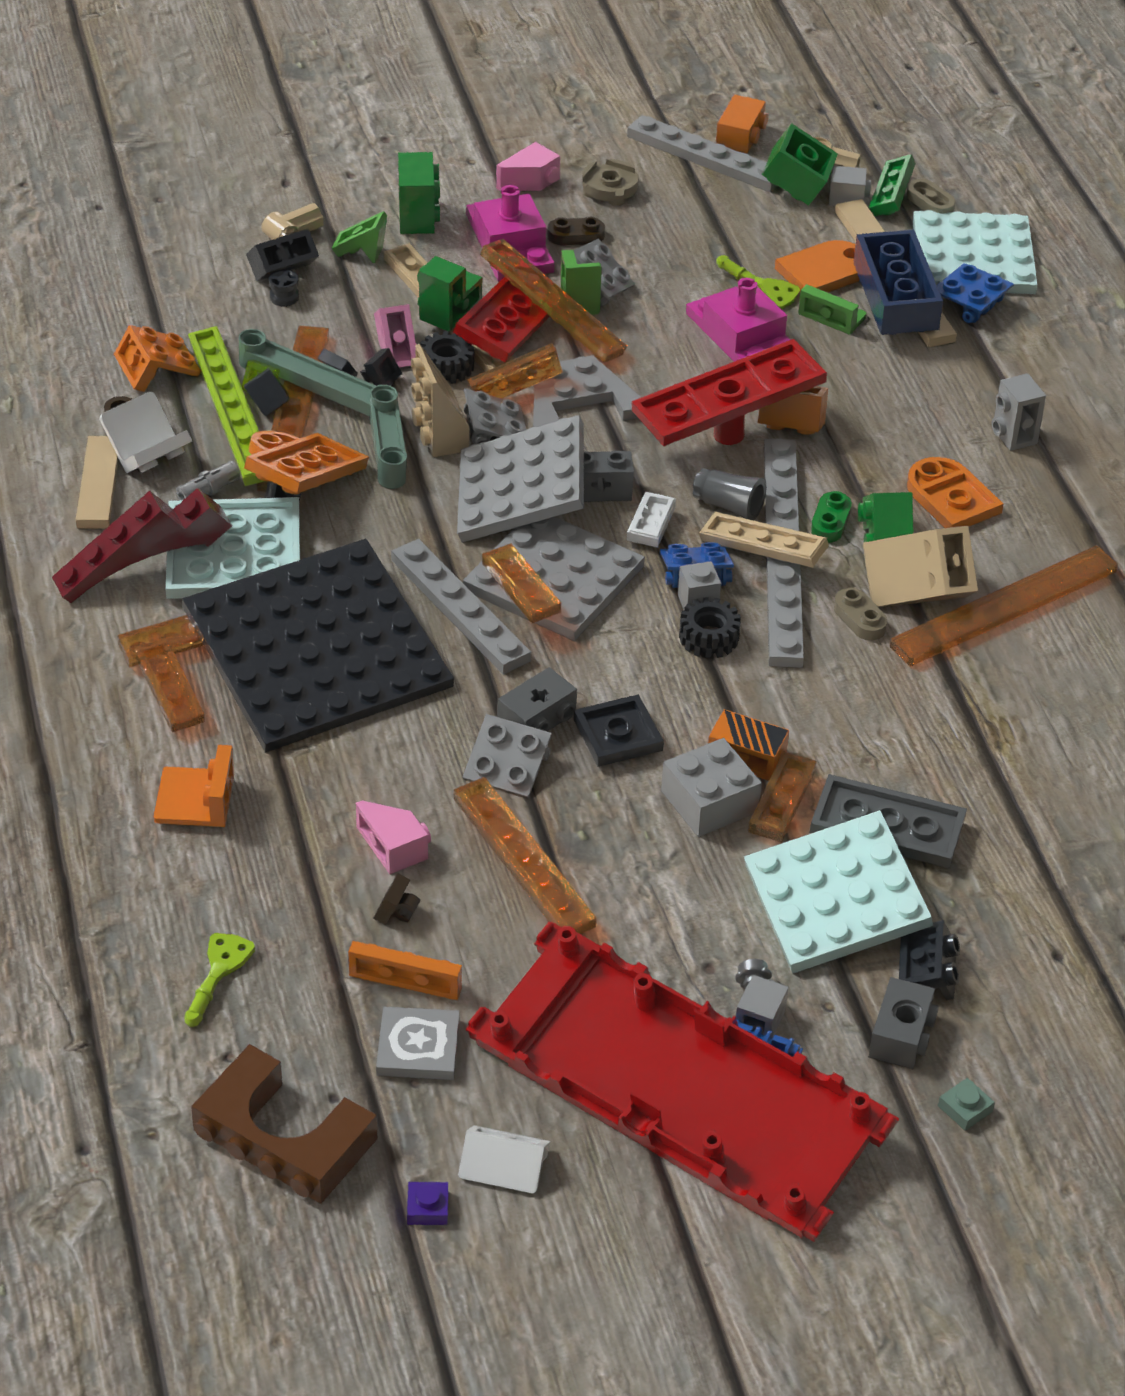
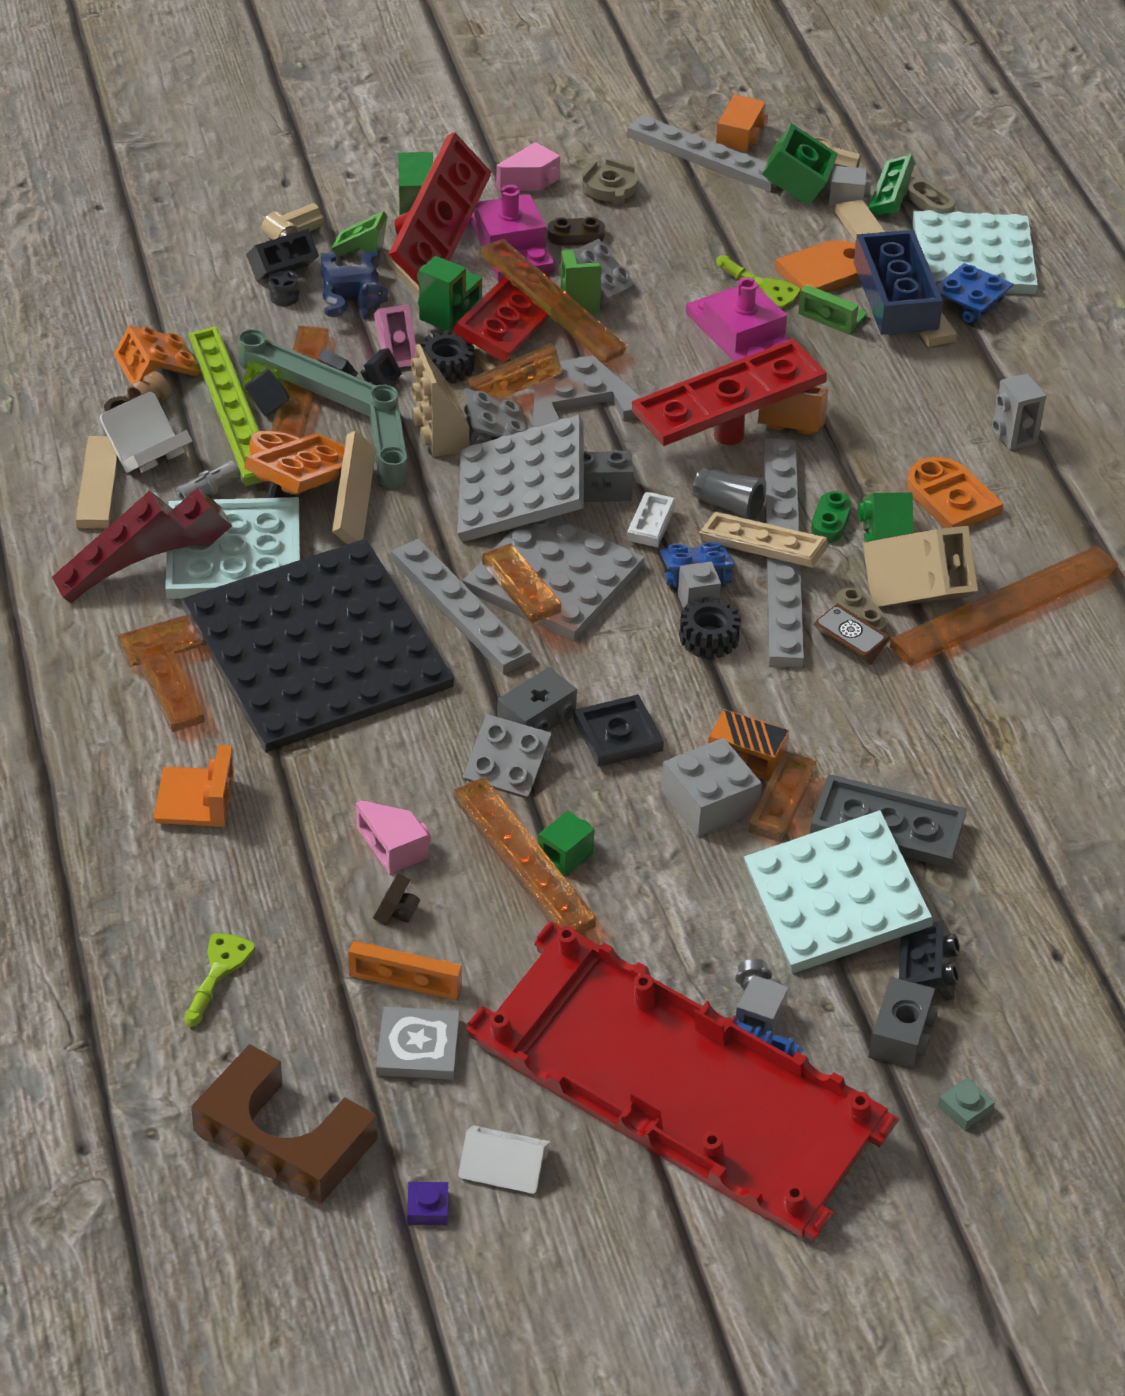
(152, 382): none -> medium nougat wheel
(350, 283): none -> dark blue animal
(354, 489): none -> tan tile
(440, 208): none -> red plate
(567, 842): none -> green brick
(852, 633): none -> slope

